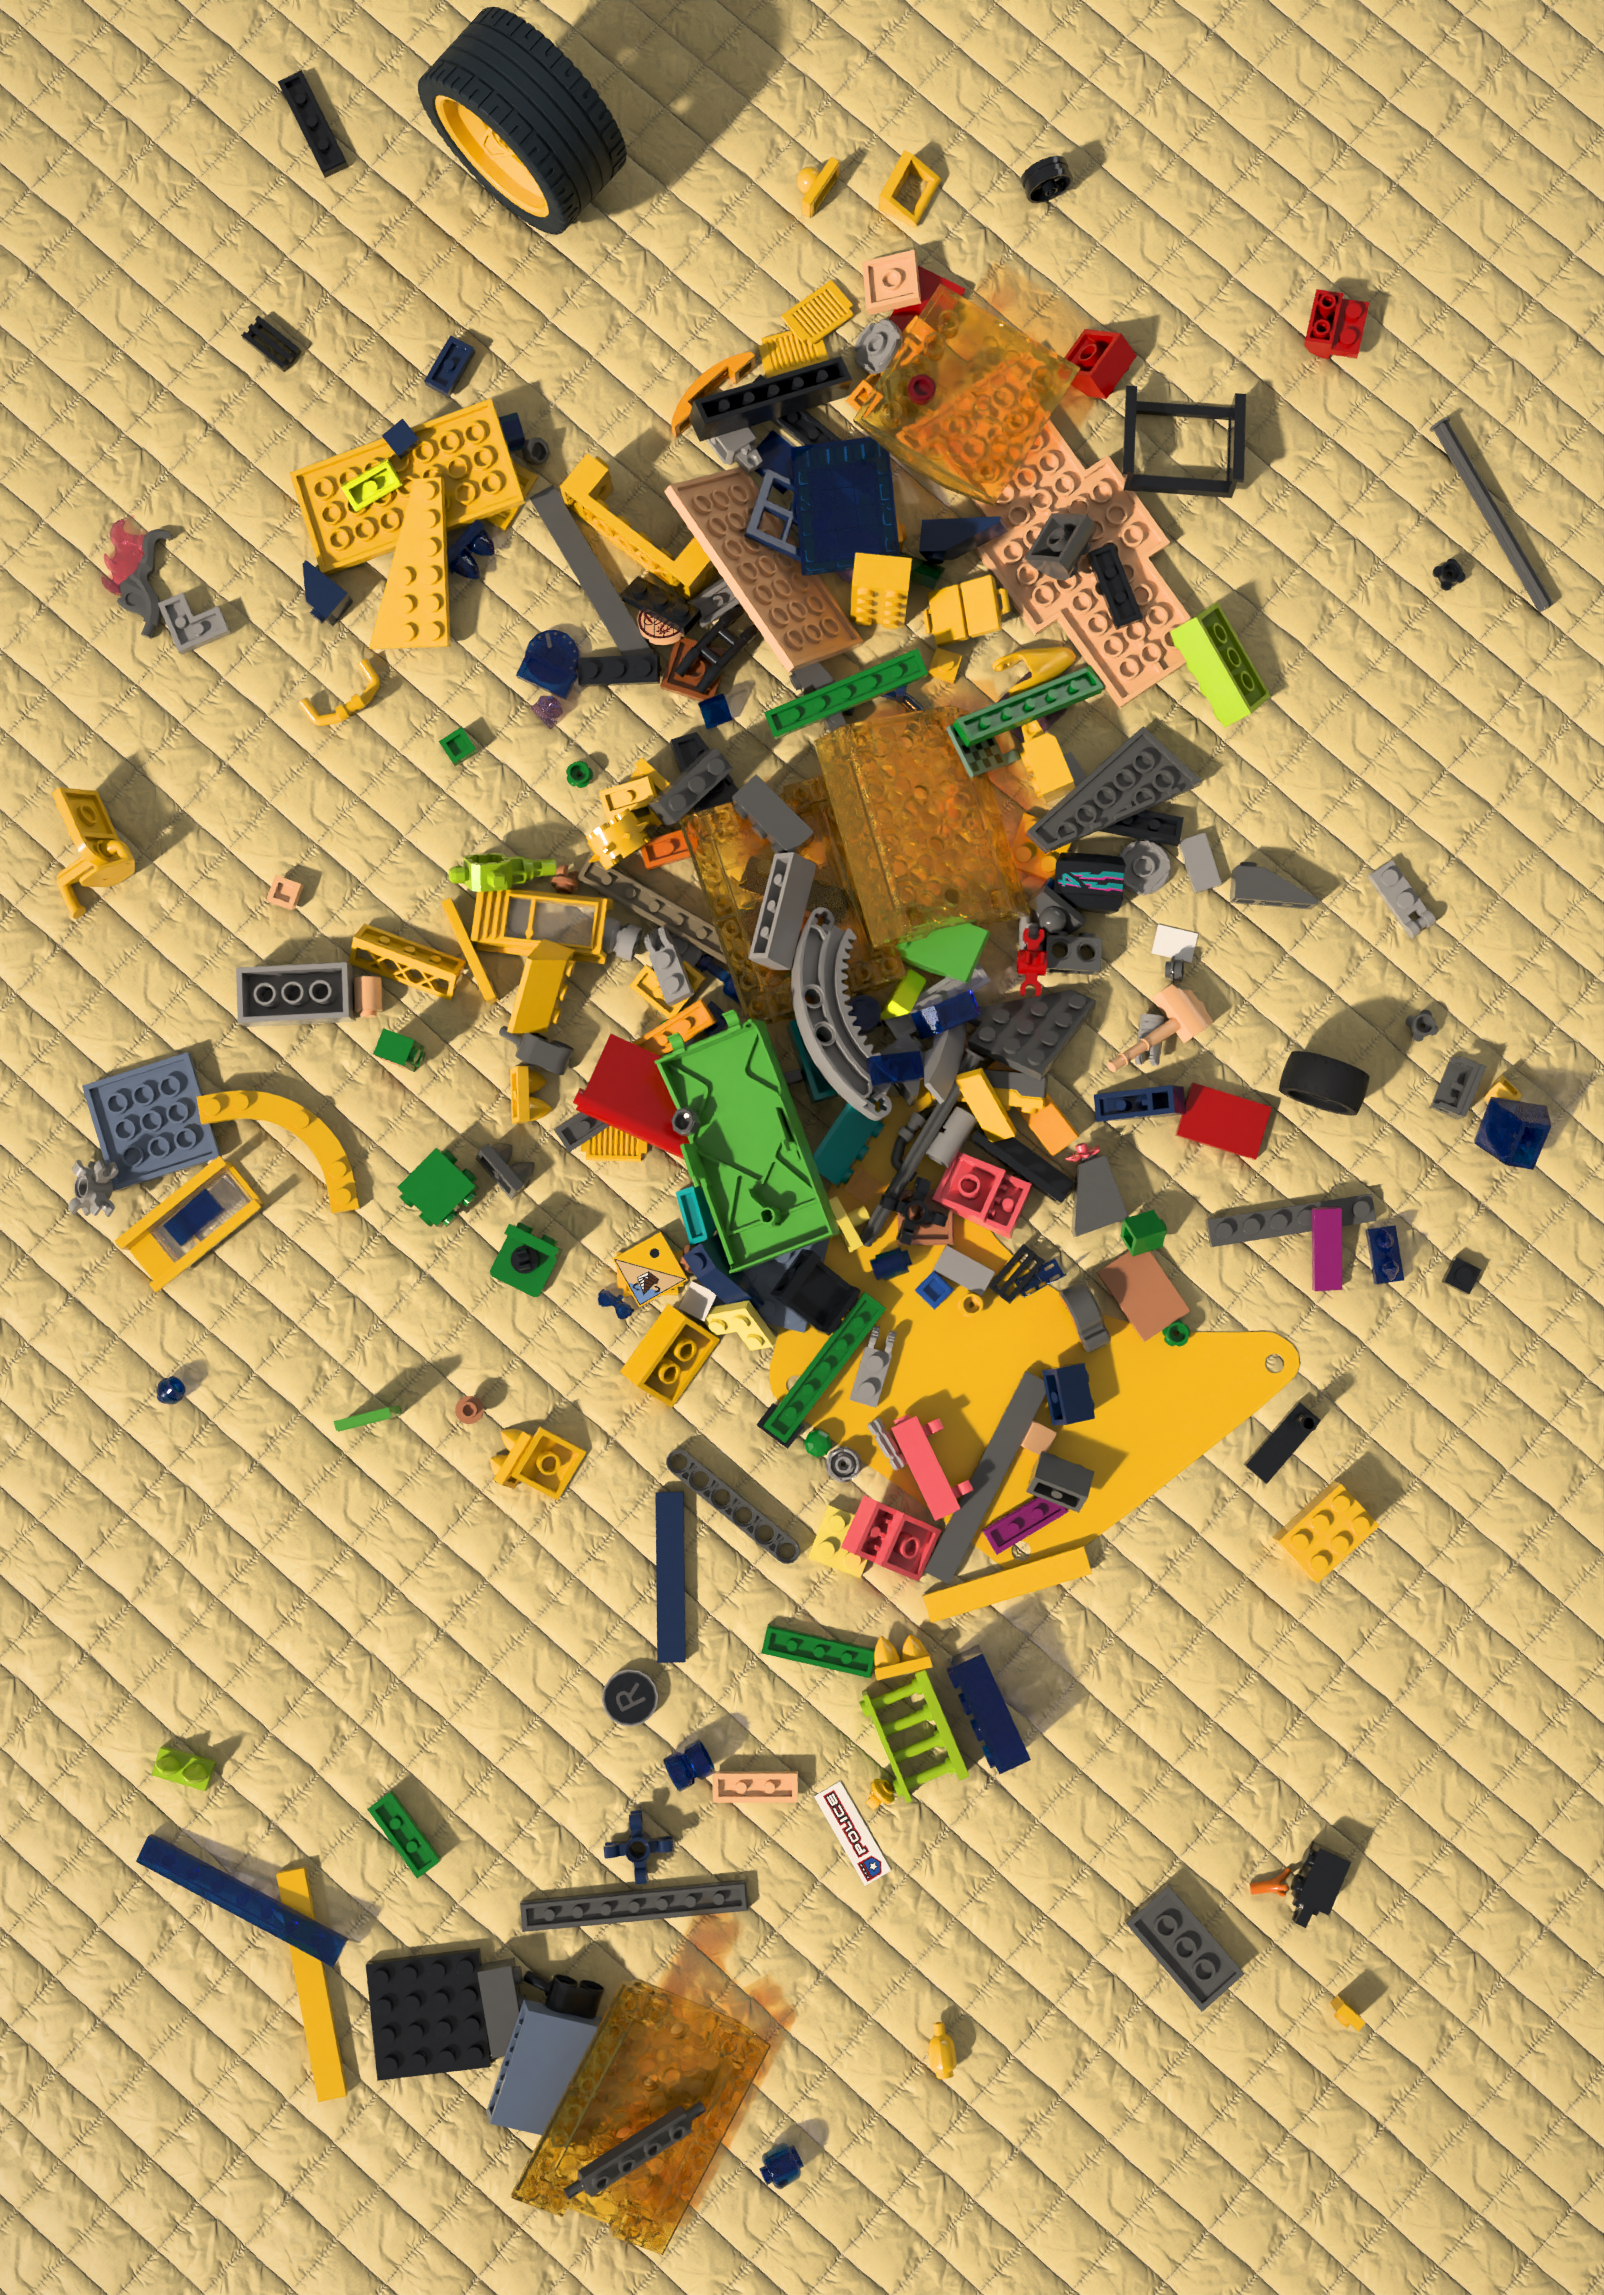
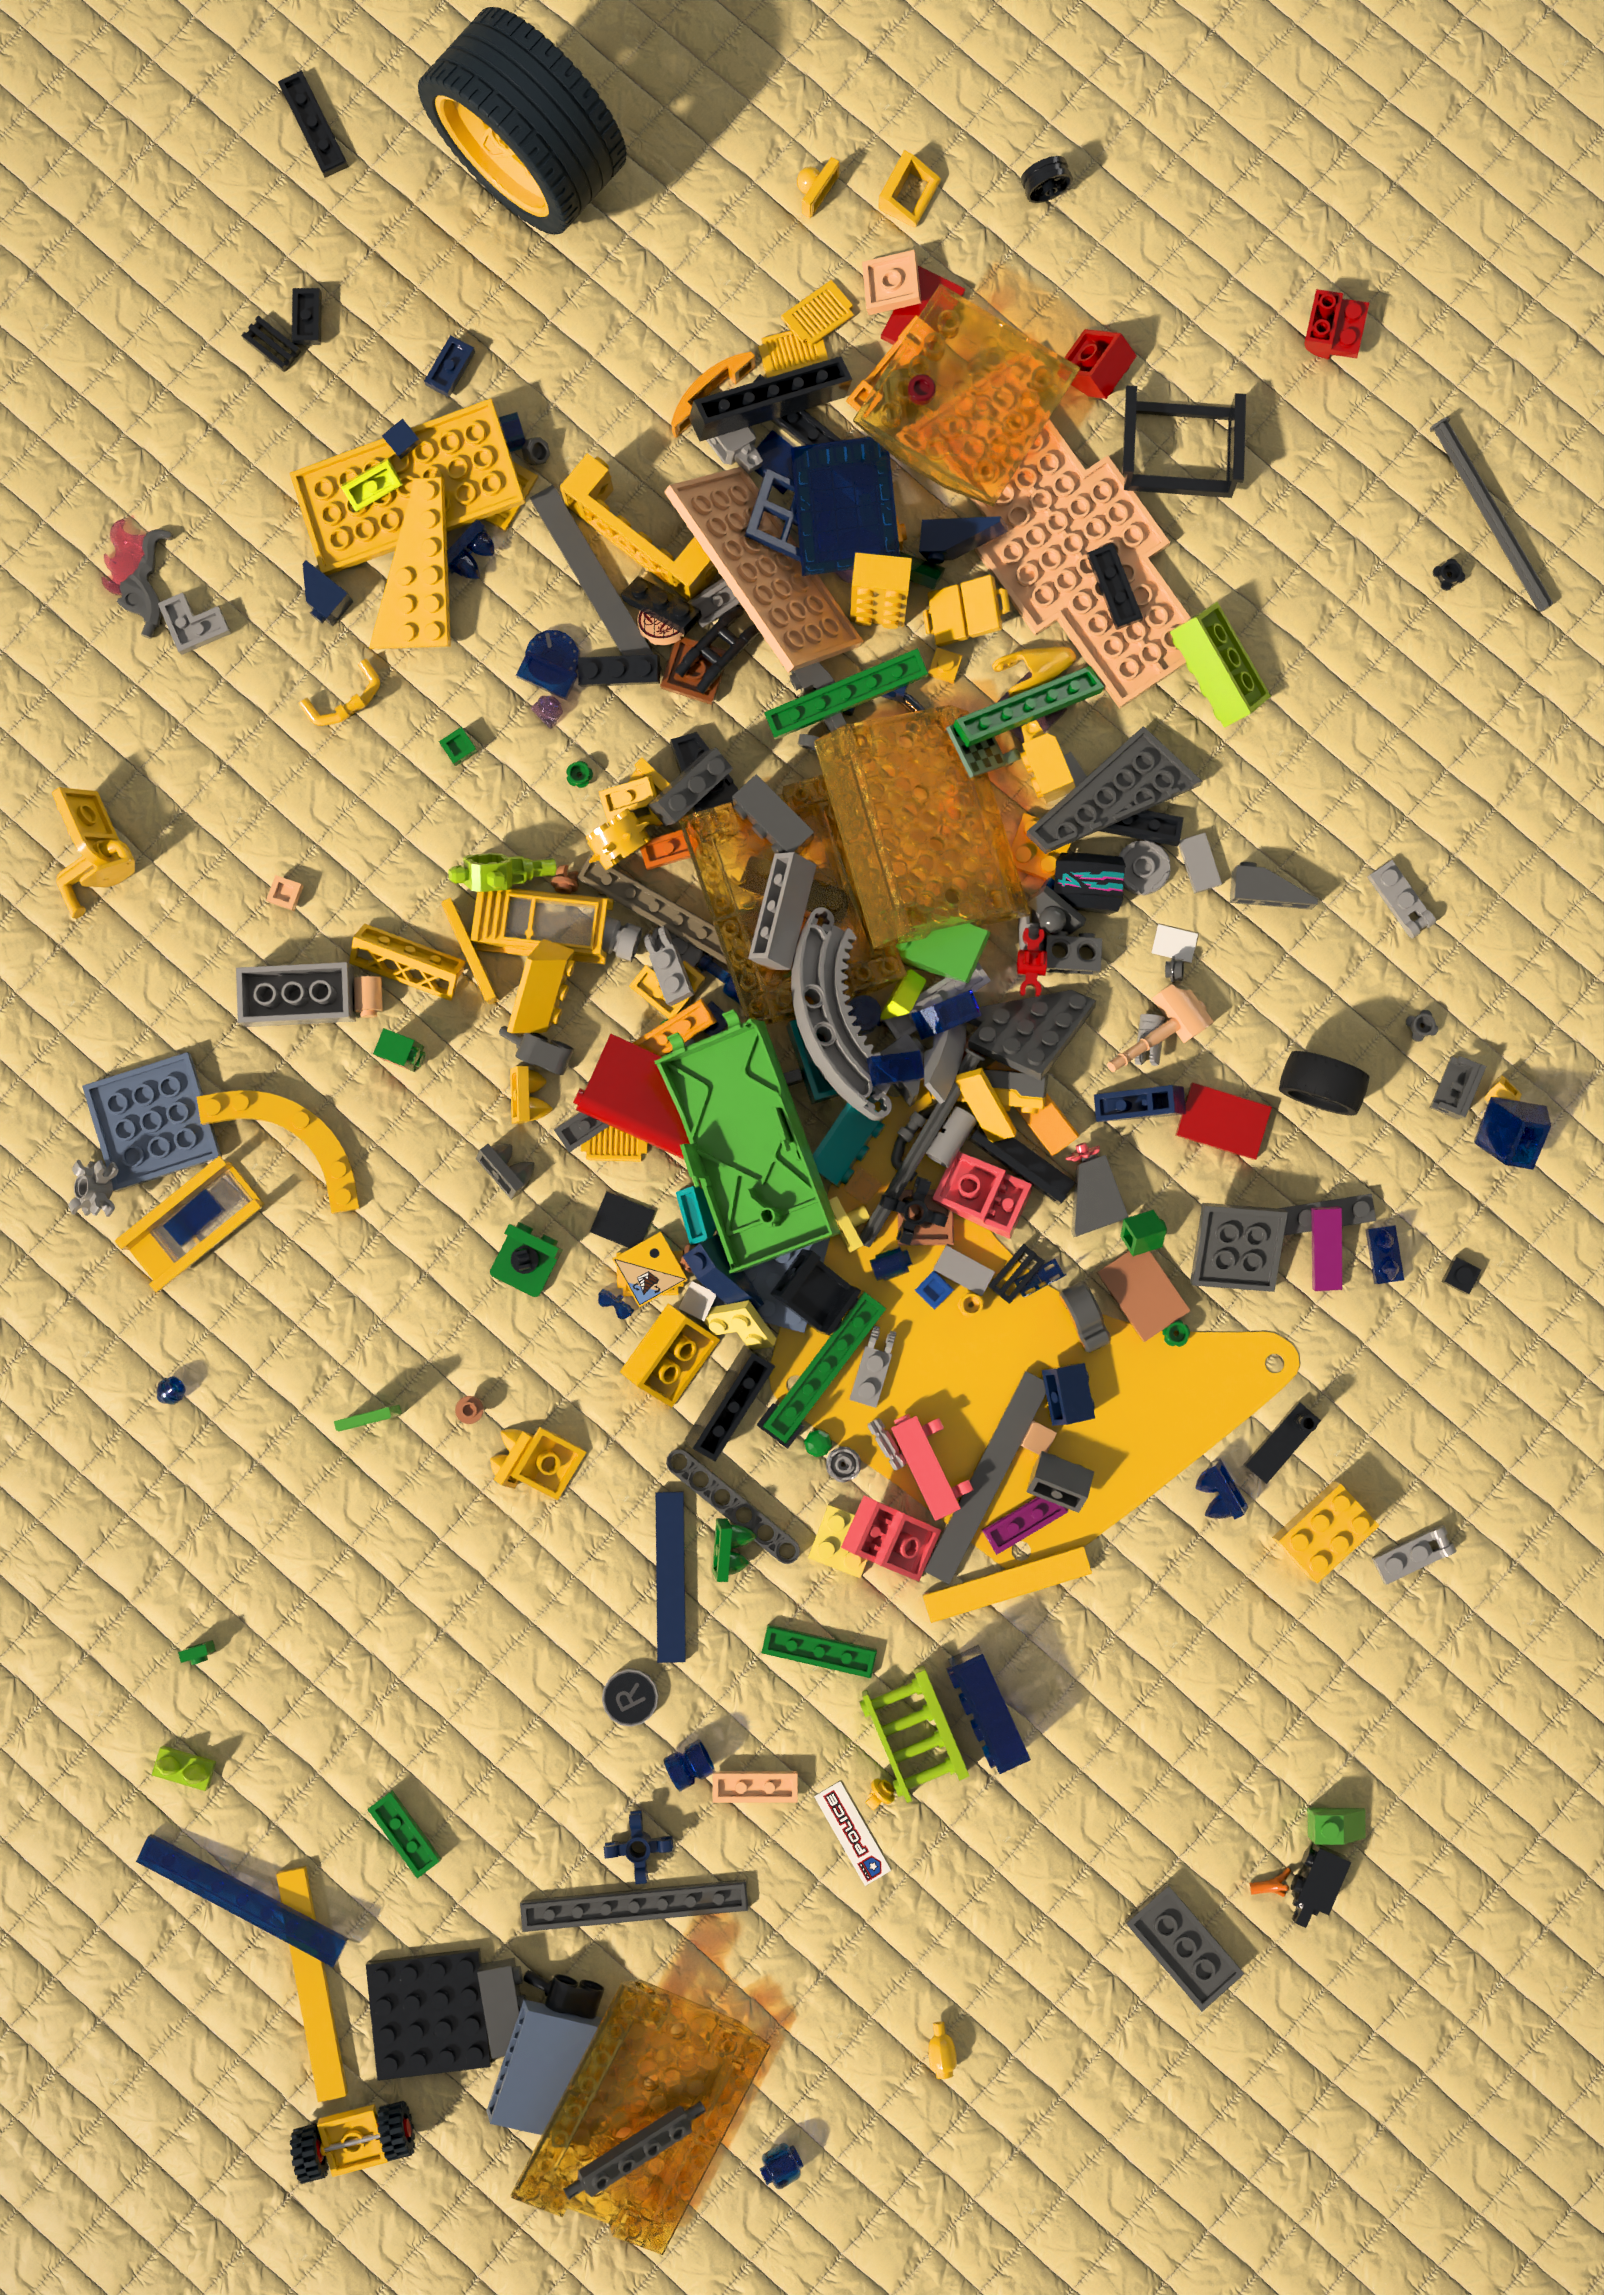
(197, 1653): none -> green plate
(306, 316): none -> black plate
(352, 2141): none -> plate
(439, 1188): green brick -> none
(622, 1220): none -> black window
(686, 1121): dark grey tile -> none
(715, 711): clear blue tile -> none
(727, 1538): none -> green tile
(729, 1403): none -> black brick
(807, 741): none -> dark grey tile
(877, 346): light grey tile -> none
(890, 1665): yellow tile -> none
(1061, 545): dark grey brick -> none
(1230, 1501): none -> clear blue tile
(1238, 1247): none -> dark grey plate
(1336, 1825): none -> bright green slope
(1346, 2014): yellow plate -> none
(1413, 1554): none -> light grey plate

